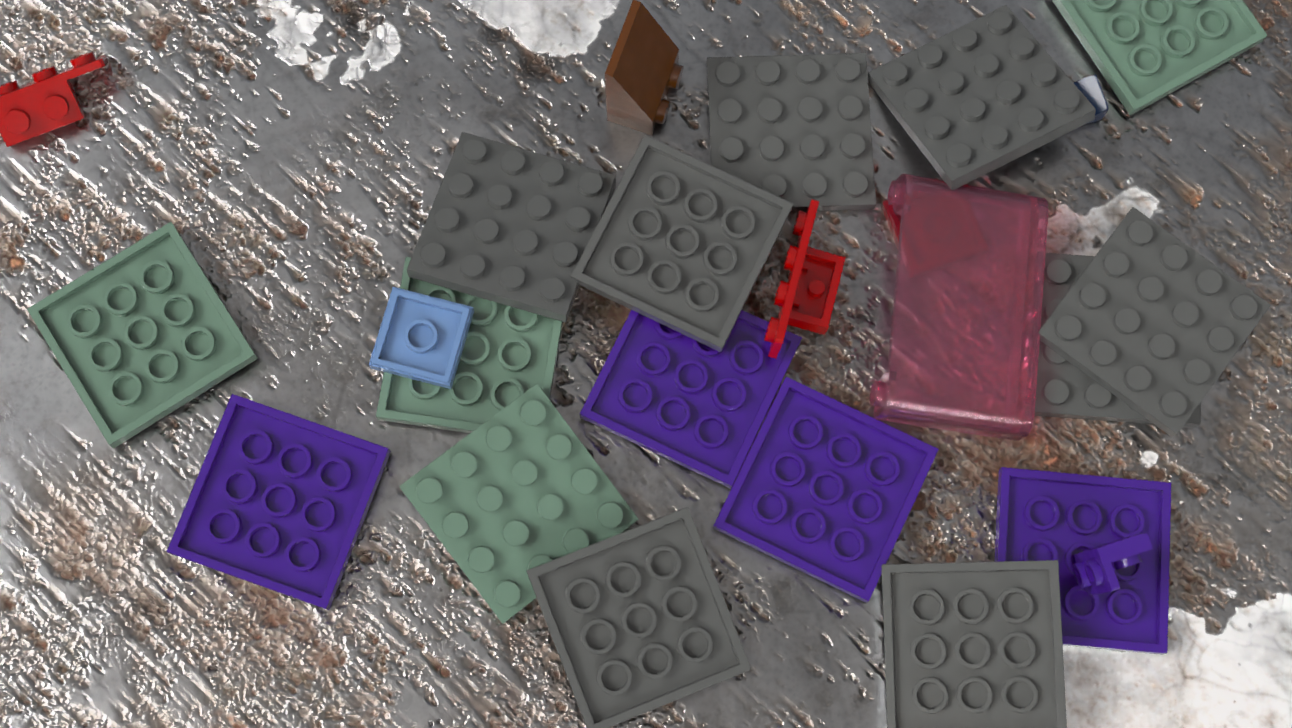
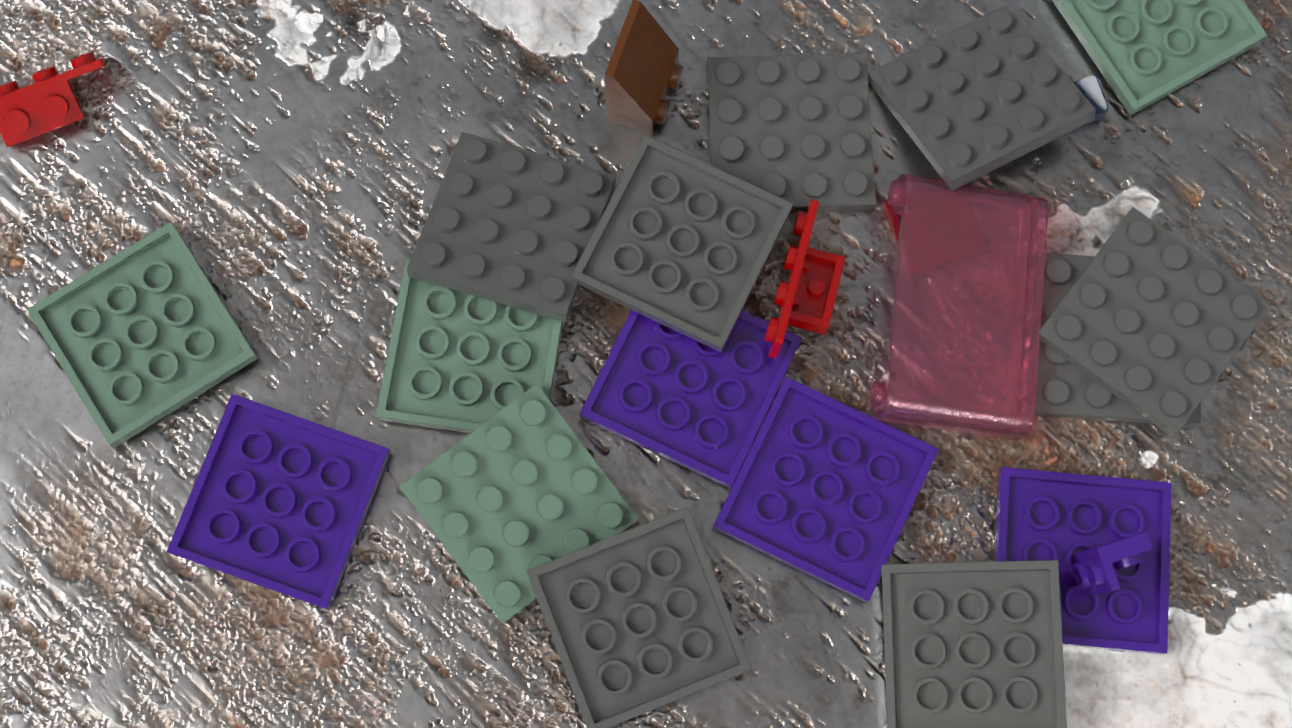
(421, 337): medium blue tile -> none

